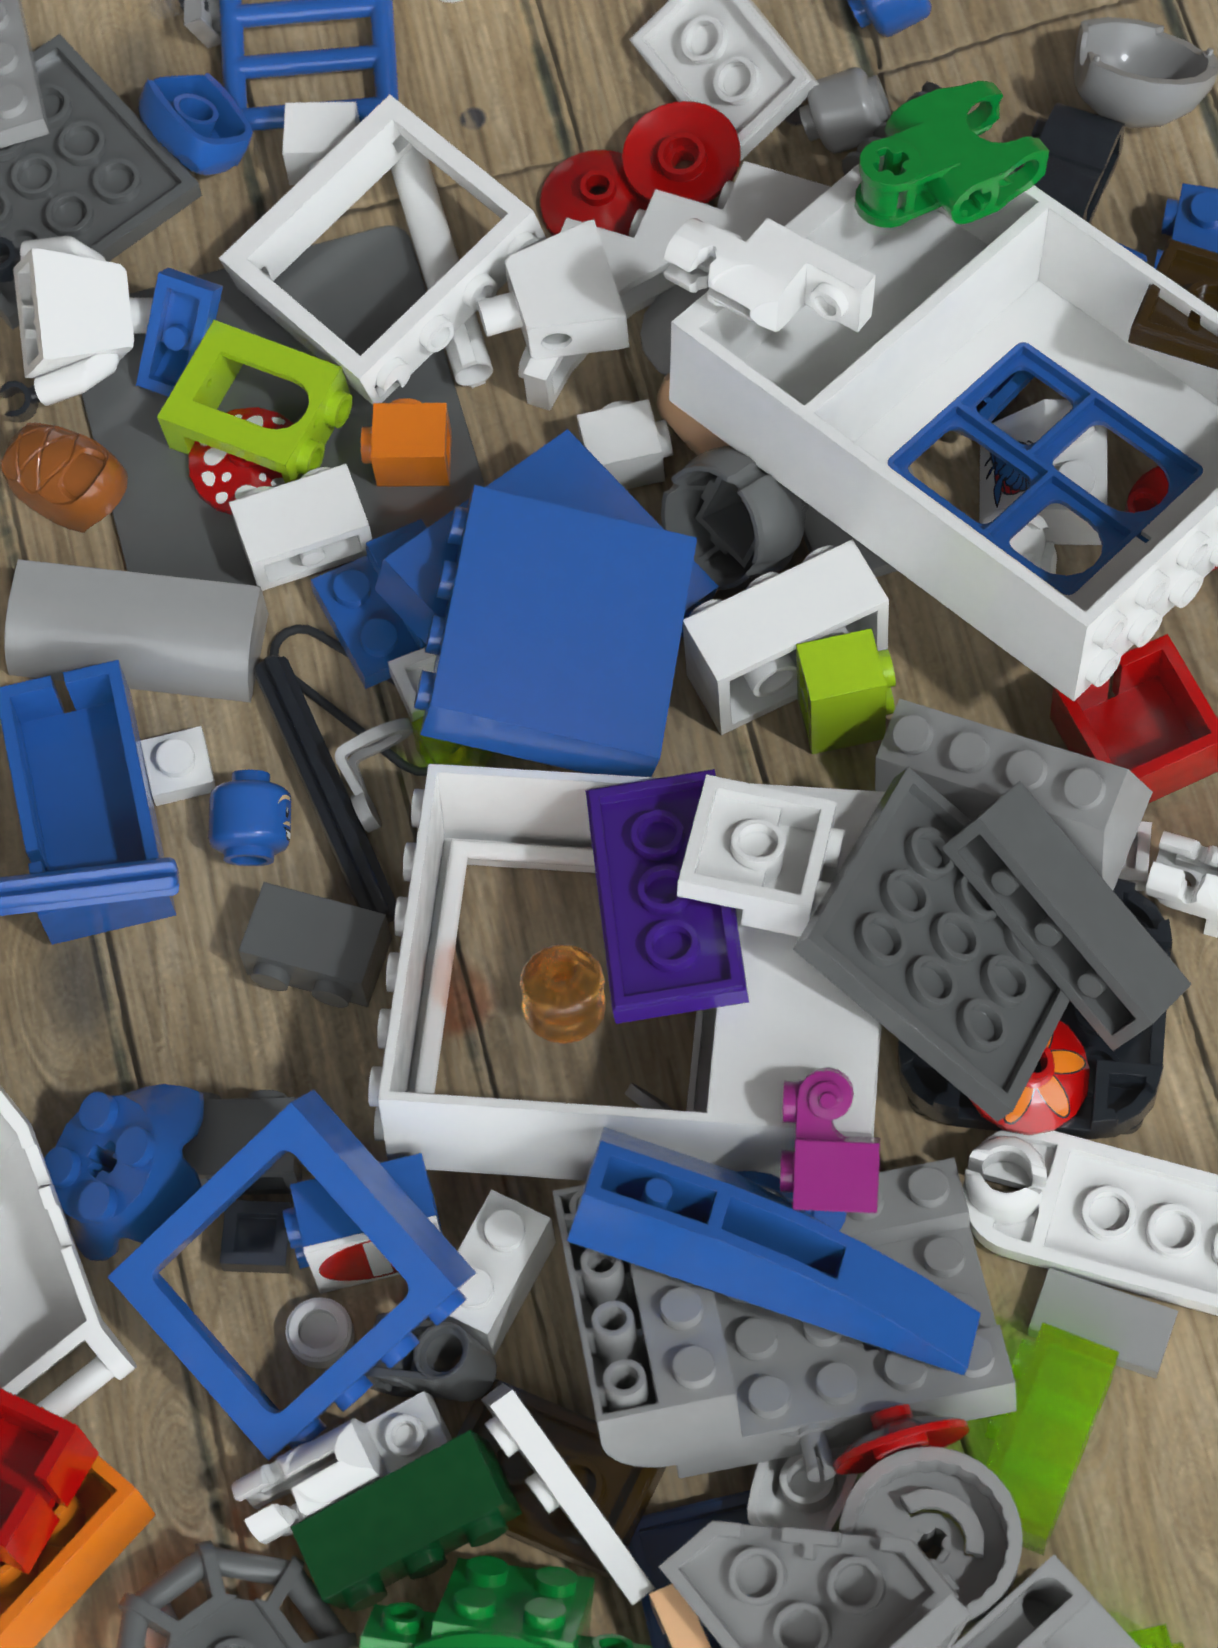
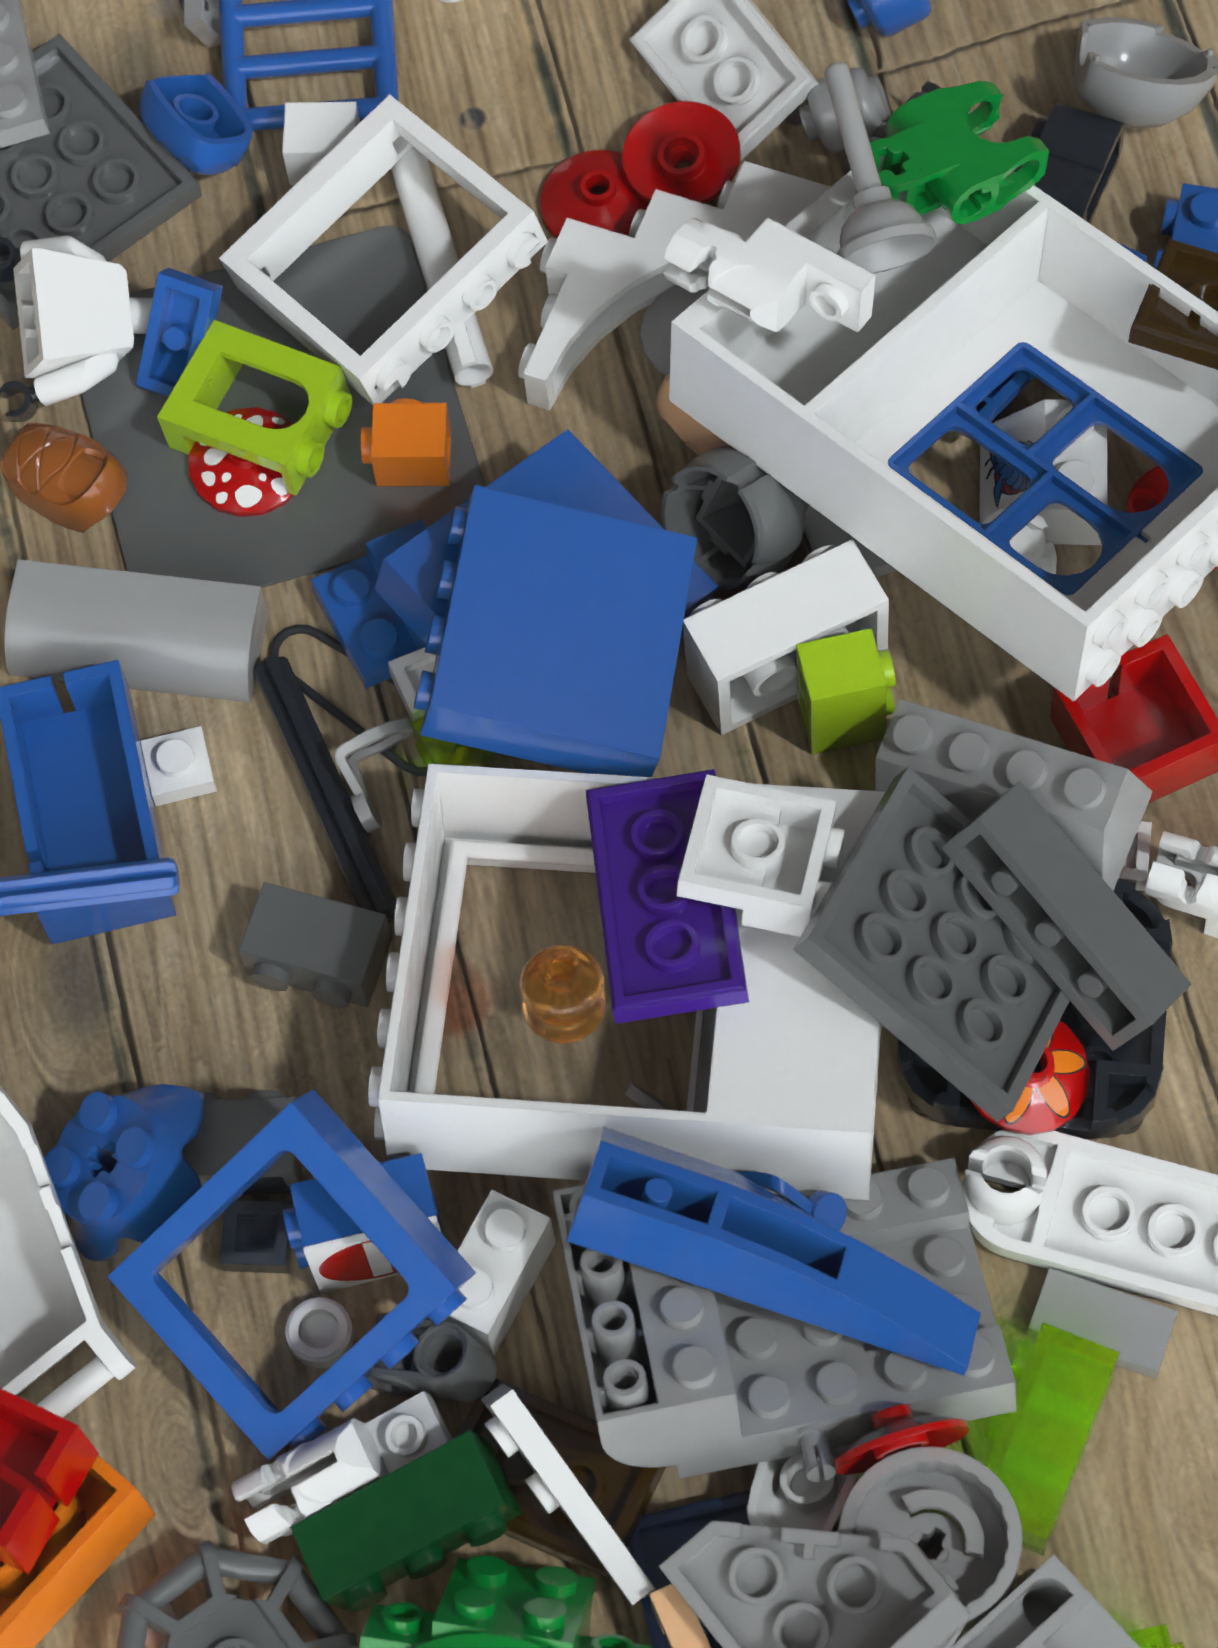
(249, 819): blue head -> none
(301, 526): white brick -> none
(560, 297): white torso -> none
(627, 441): white brick -> none
(827, 1167): magenta brick -> none
(881, 230): none -> light grey piece

